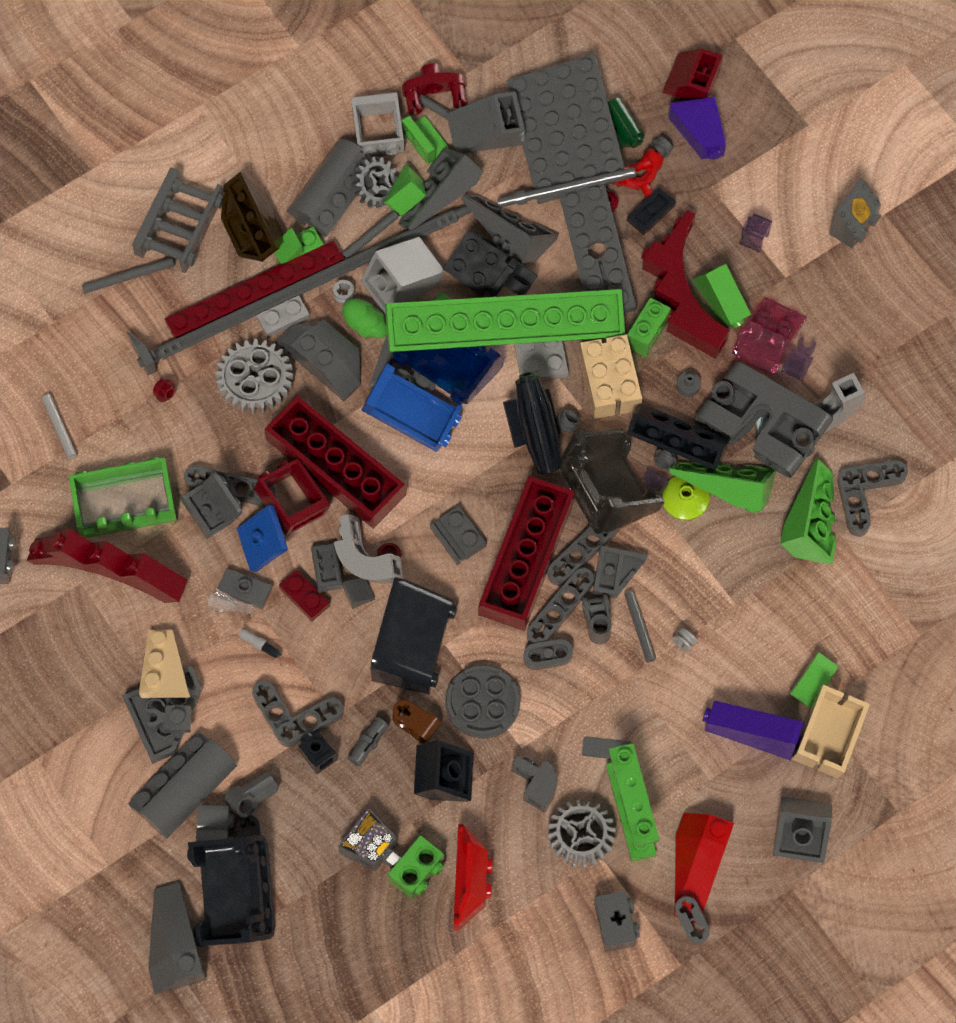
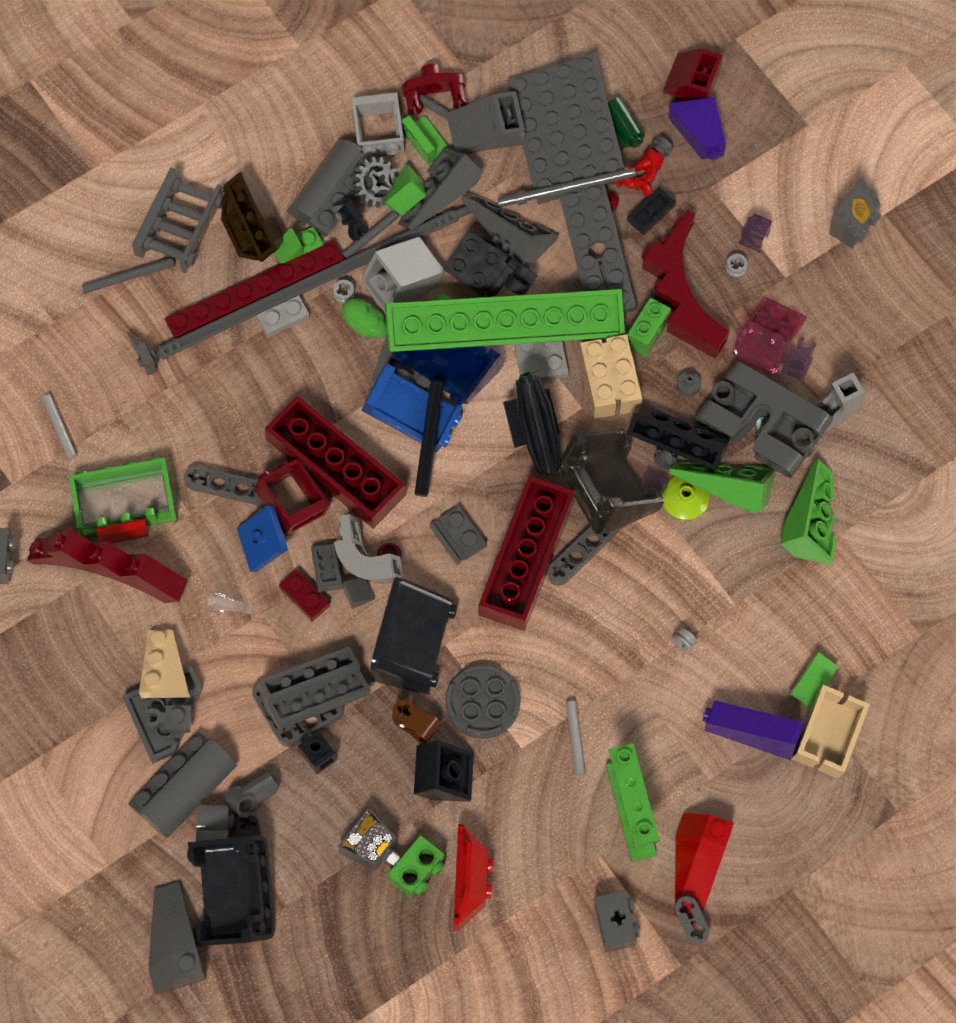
(123, 531): none -> red tile
(164, 390): dark red plate -> none
(212, 505): dark grey bracket -> none
(243, 359): light grey gear -> none
(245, 588): dark grey plate -> none
(259, 643): light grey piece -> none
(313, 688): none -> dark grey brick
(325, 355): dark grey wedge -> none
(349, 215): none -> black plate
(368, 741): dark grey pin -> none
(429, 439): none -> black axle
(542, 782): dark grey brick -> none
(547, 653): dark grey plate -> none
(559, 606): dark grey beam -> none
(568, 420): dark grey plate -> none
(572, 827): light grey gear -> none
(575, 738): none -> light grey bar
(596, 614): dark grey piece -> none
(599, 747): dark grey sticker -> none
(615, 570): dark grey wing -> none
(640, 627): dark grey piece -> none
(723, 295): bright green slope -> none
(741, 269): none -> light grey bush
(802, 829): dark grey slope -> none
(857, 489): dark grey beam -> none

